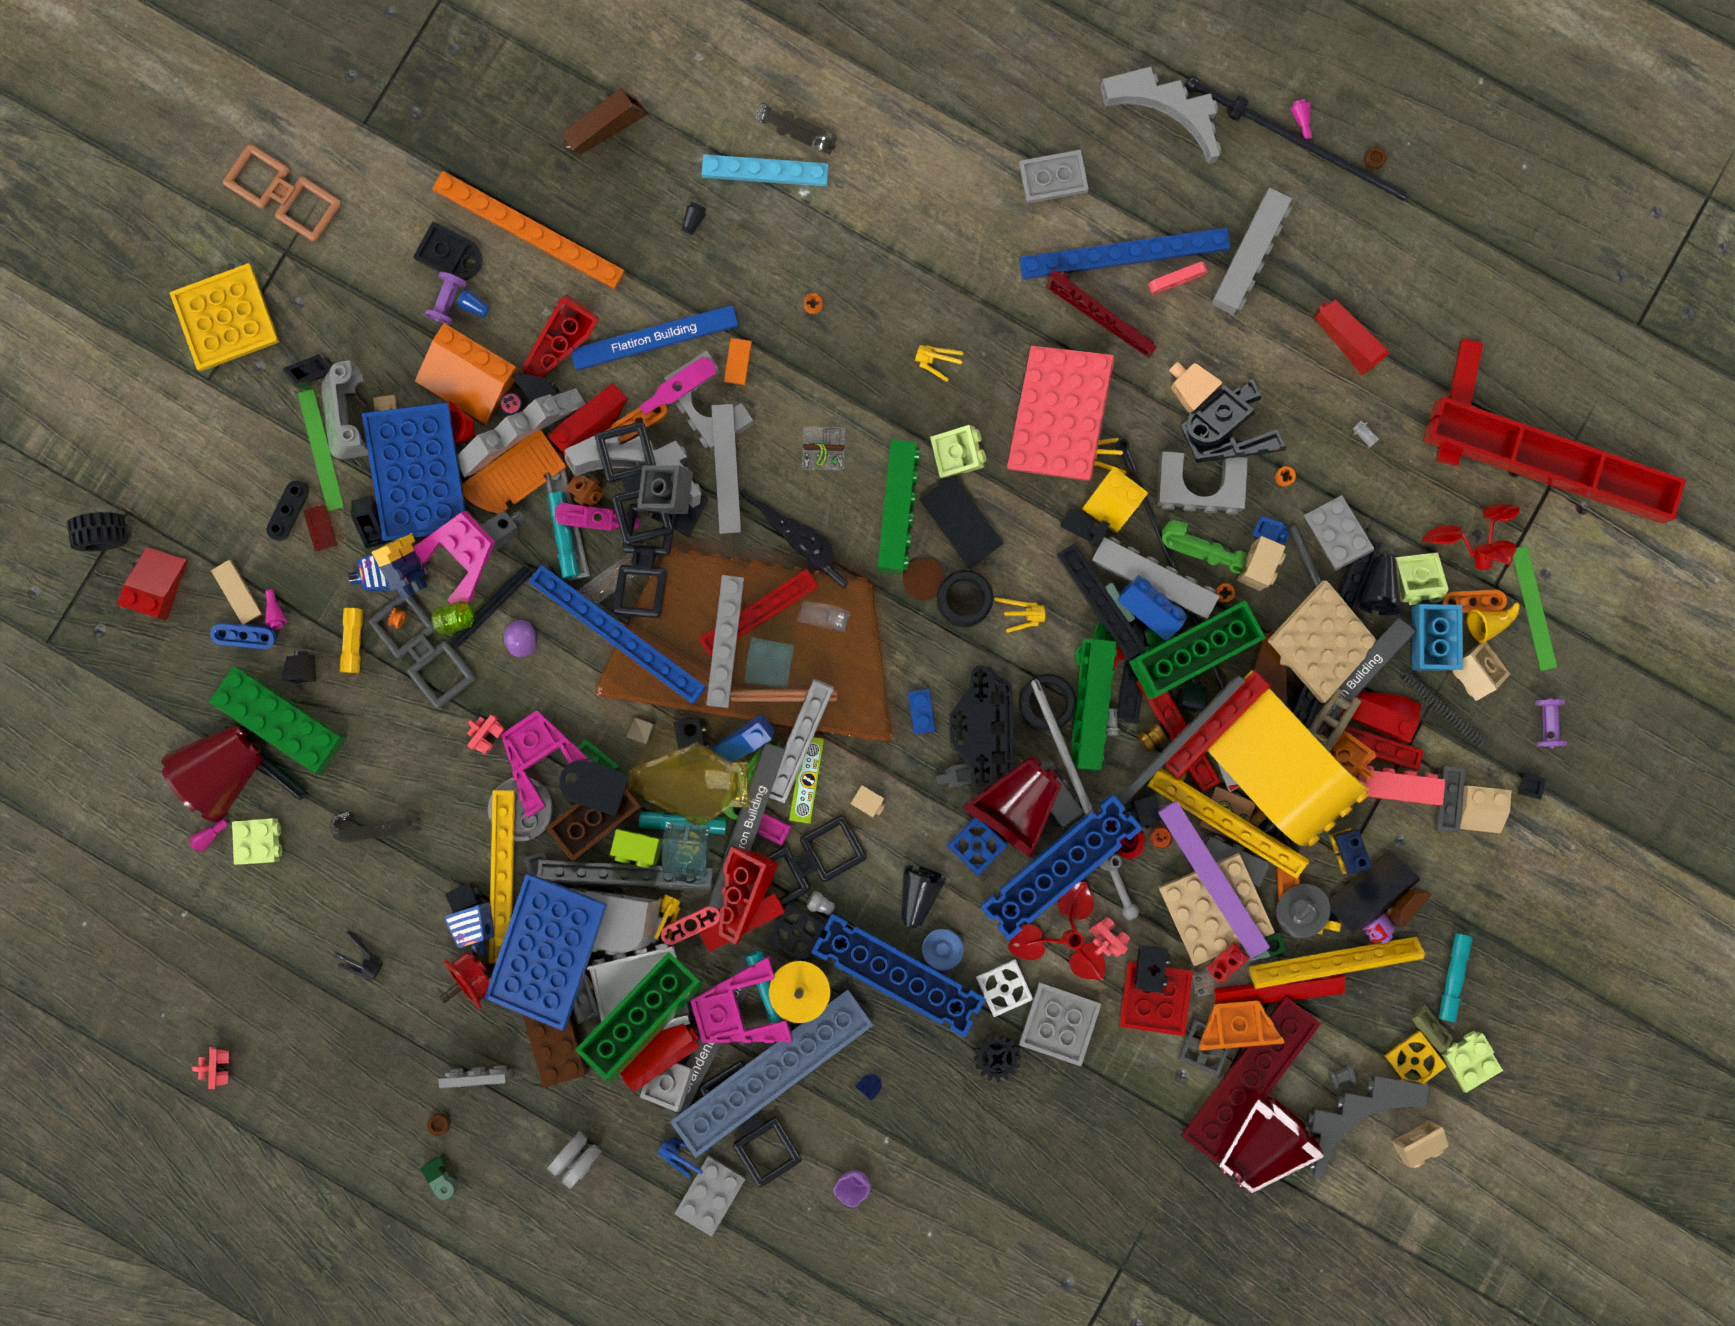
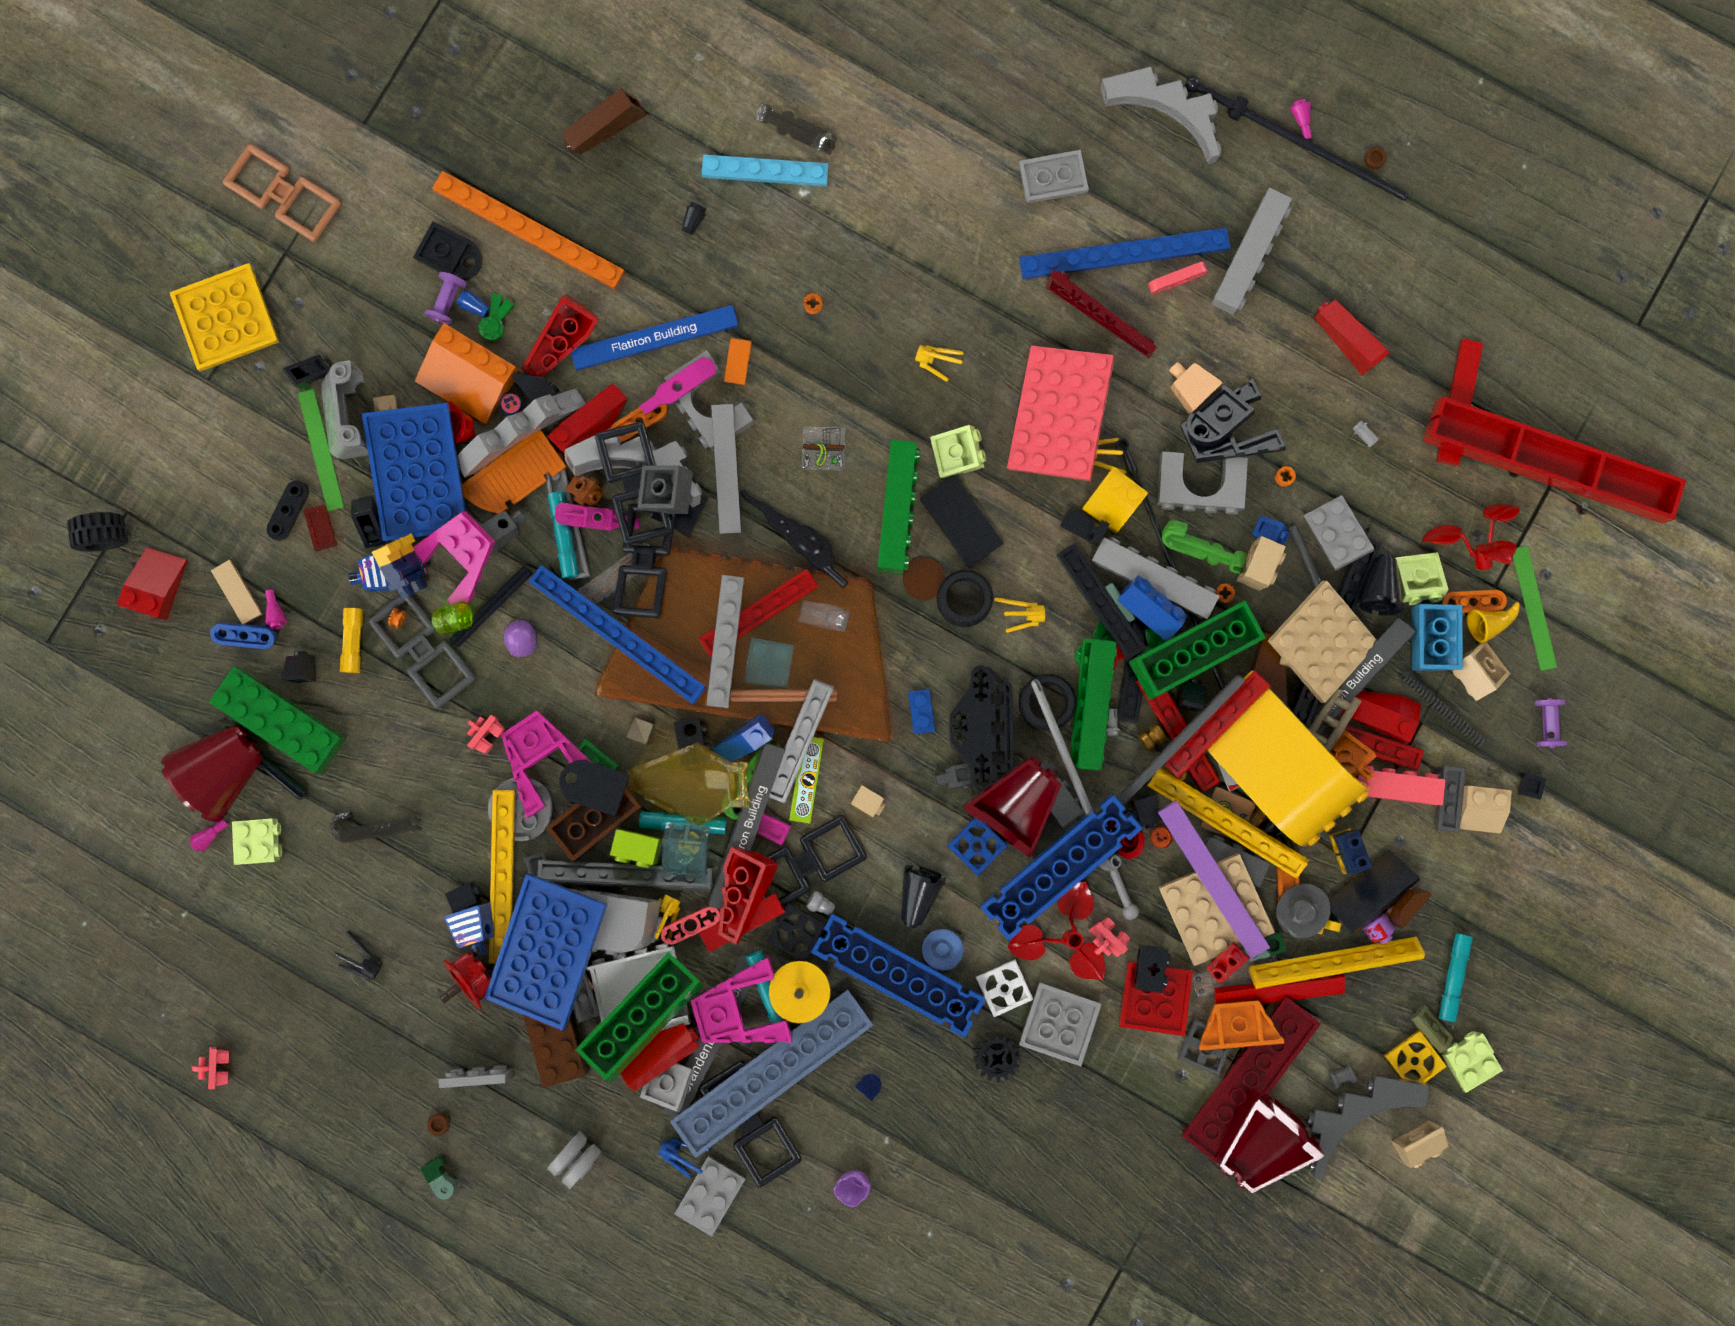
(491, 327): none -> green piece

